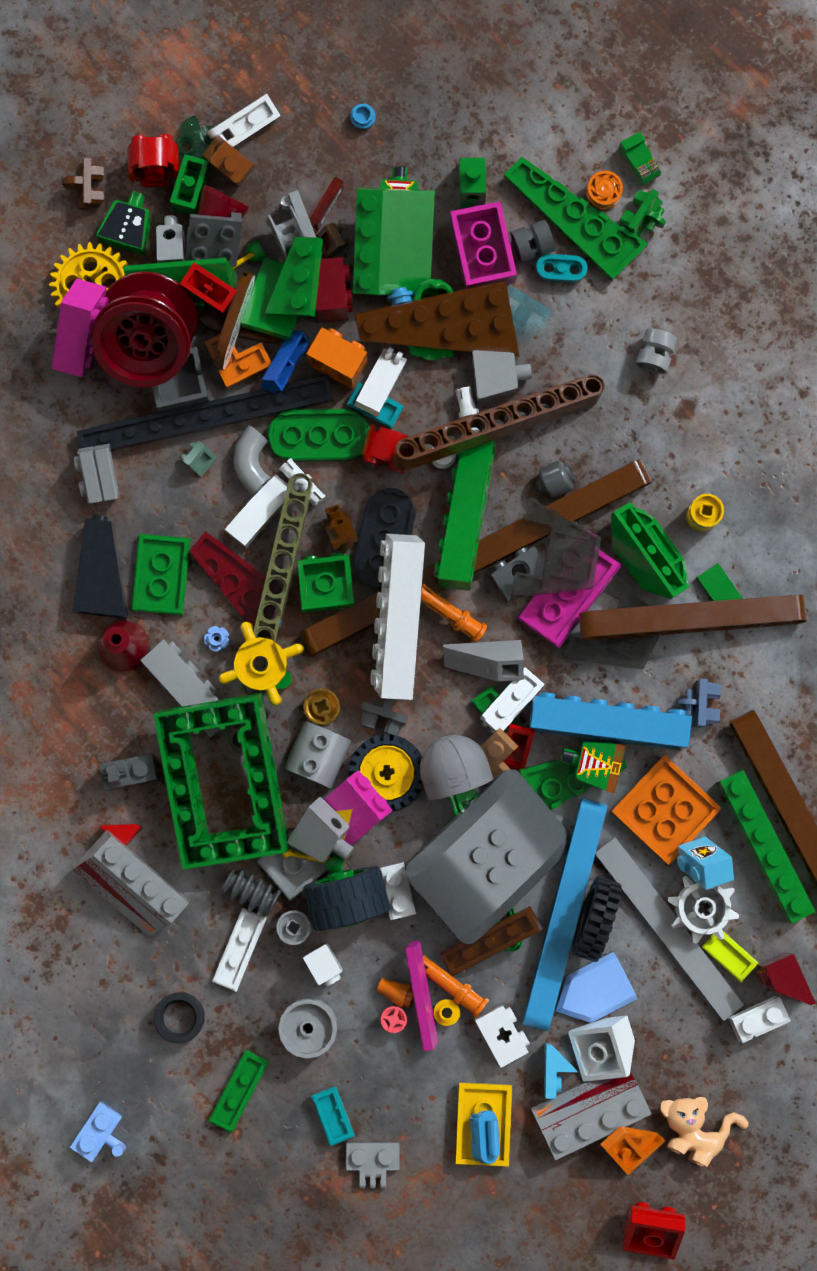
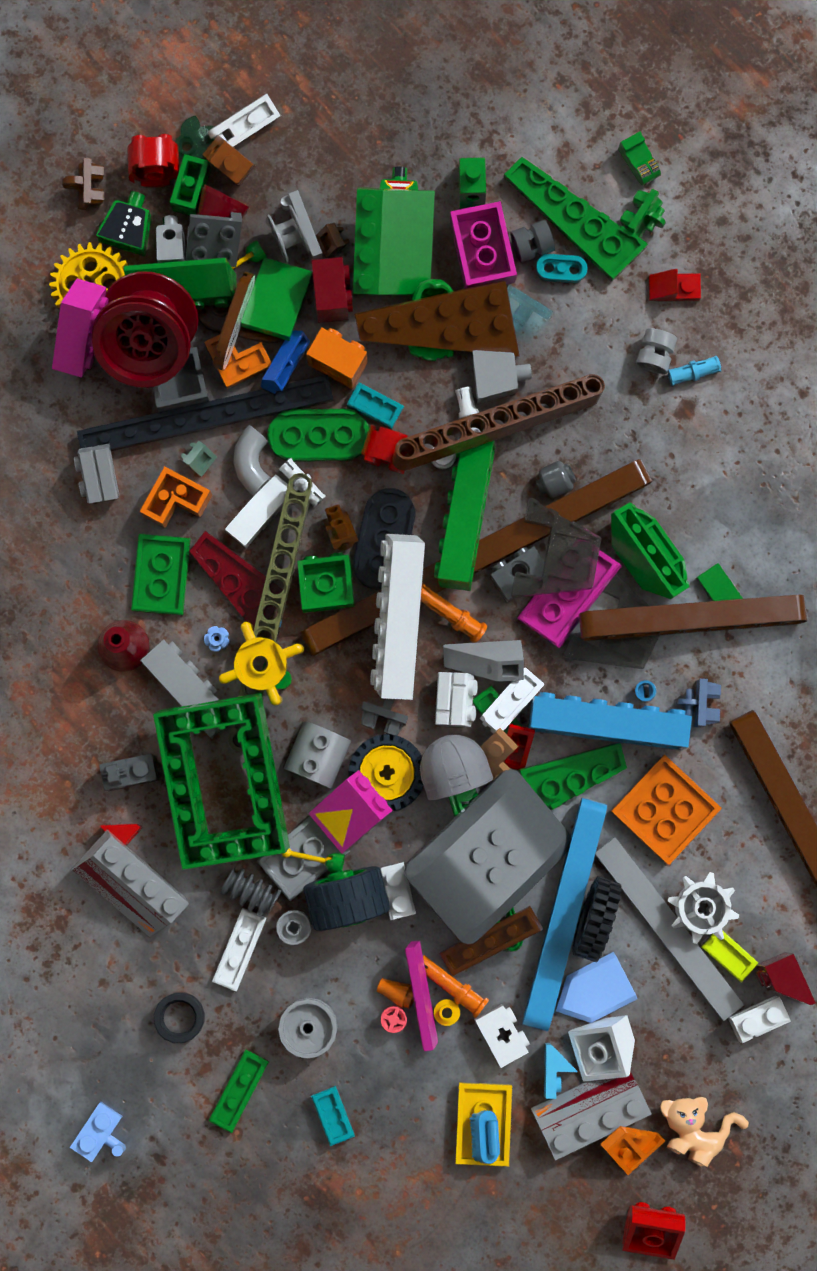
(99, 572): black slope -> none
(173, 491): none -> orange brick
(208, 287): red slope -> none
(298, 282): green wing -> none
(321, 707): pearl gold wheel -> none
(321, 833): light grey torso -> none
(323, 965): white brick -> none
(326, 203): clear red tile -> none
(362, 116): dark azure plate -> none
(372, 1160): light grey hinge -> none
(380, 381): white hinge -> none
(400, 295): dark azure plate -> none
(455, 699): none -> white brick
(596, 762): torso -> none
(604, 190): orange wheel -> none
(640, 690): none -> dark azure hinge
(674, 286): none -> red slope
(694, 370): none -> medium azure pin
(705, 513): yellow wheel -> none
(705, 863): medium azure brick -> none
(765, 847): green brick -> none

